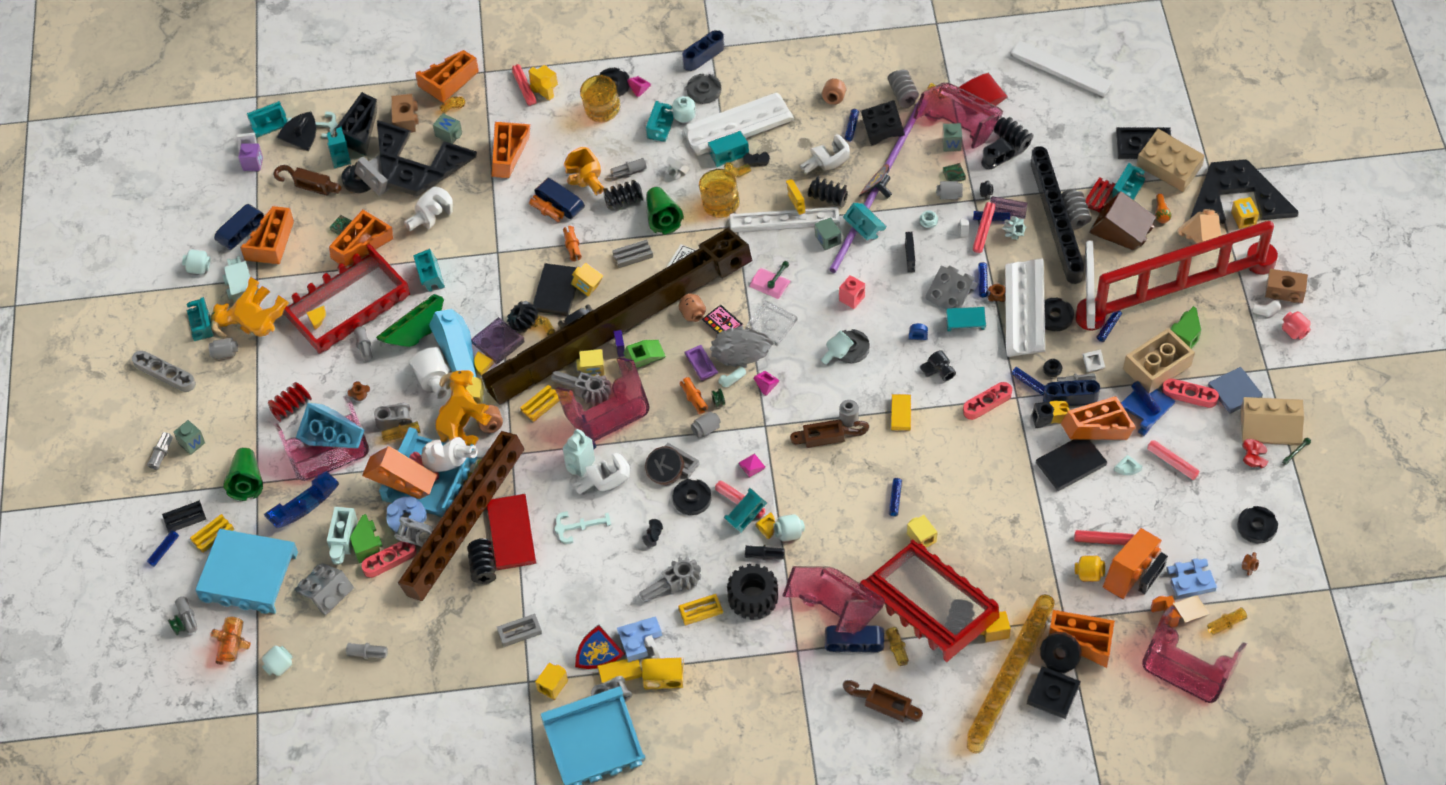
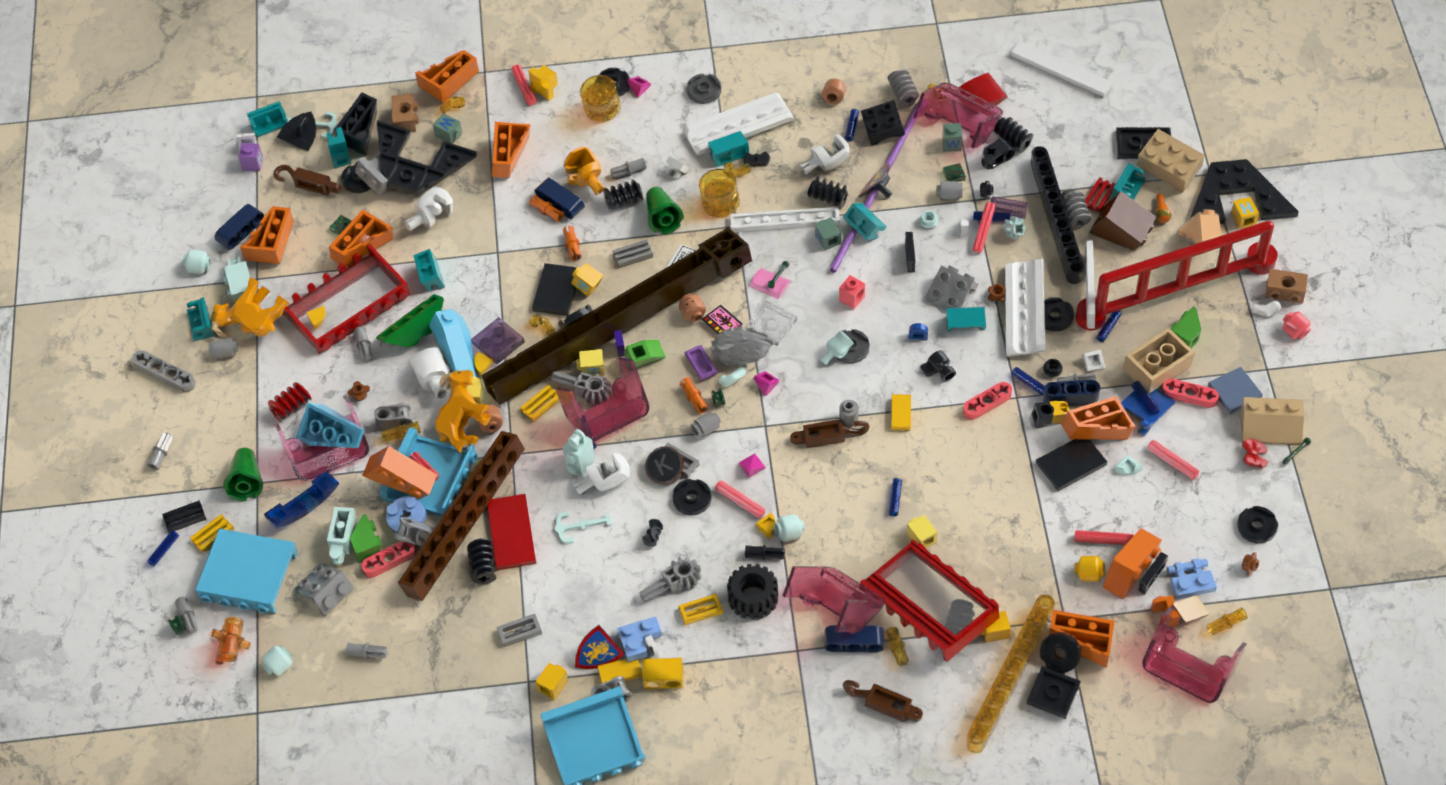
(189, 437): sand green brick -> none
(446, 457): white piece -> none
(522, 316): black gear -> none
(659, 122): teal hinge -> none
(683, 109): light aqua head -> none
(703, 50): dark blue beam -> none
(746, 510): teal hinge -> none
(795, 196): yellow tile -> none
(983, 279): clear blue piece -> none

